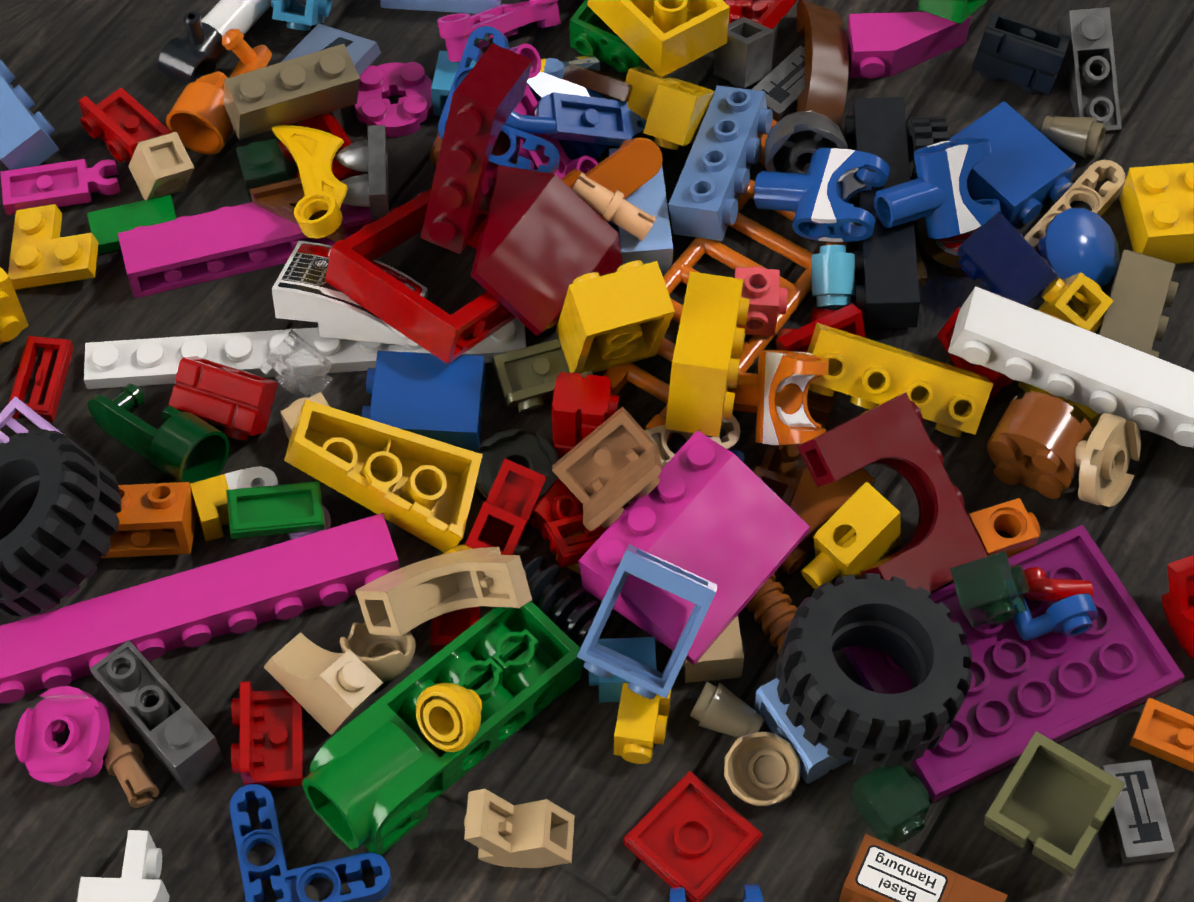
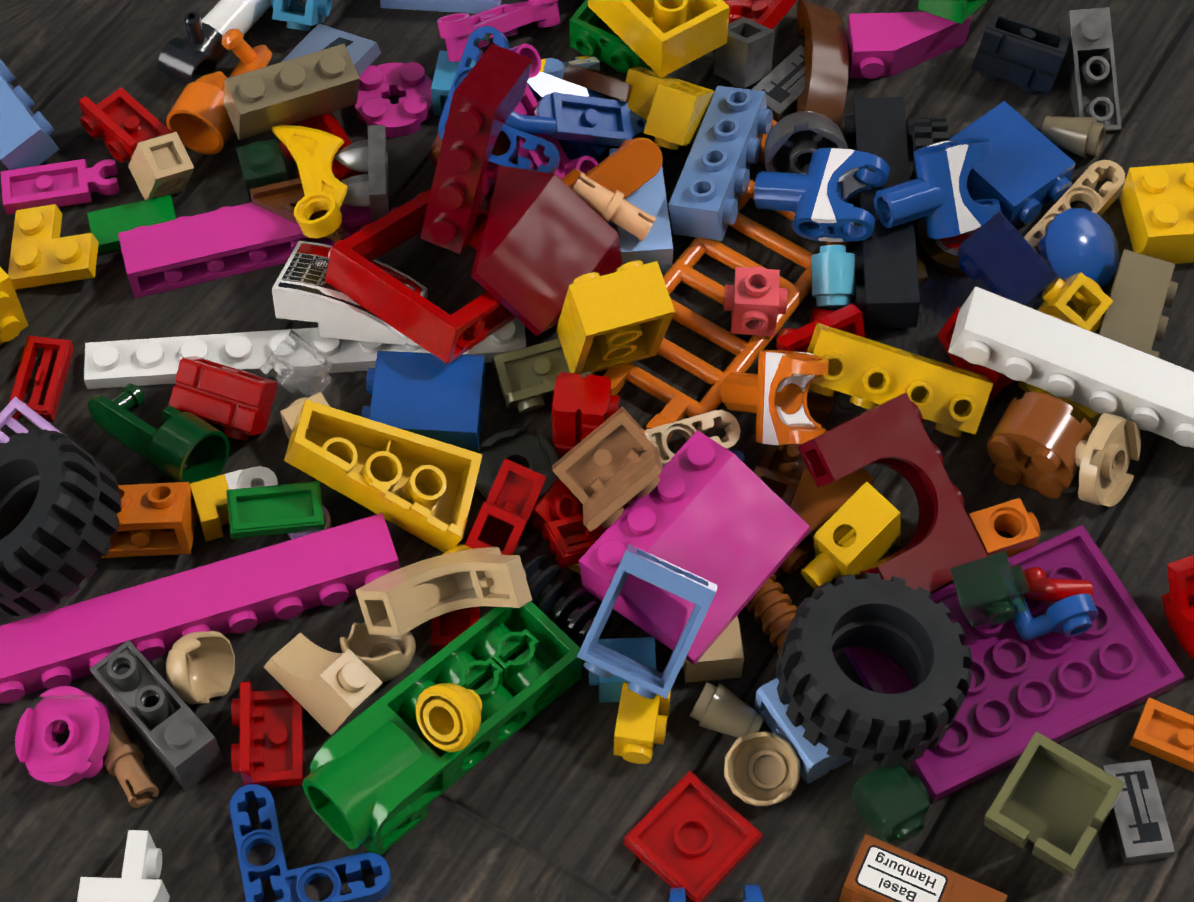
(200, 666): none -> tan hair
(518, 835): tan brick -> none
(706, 353): yellow brick -> none

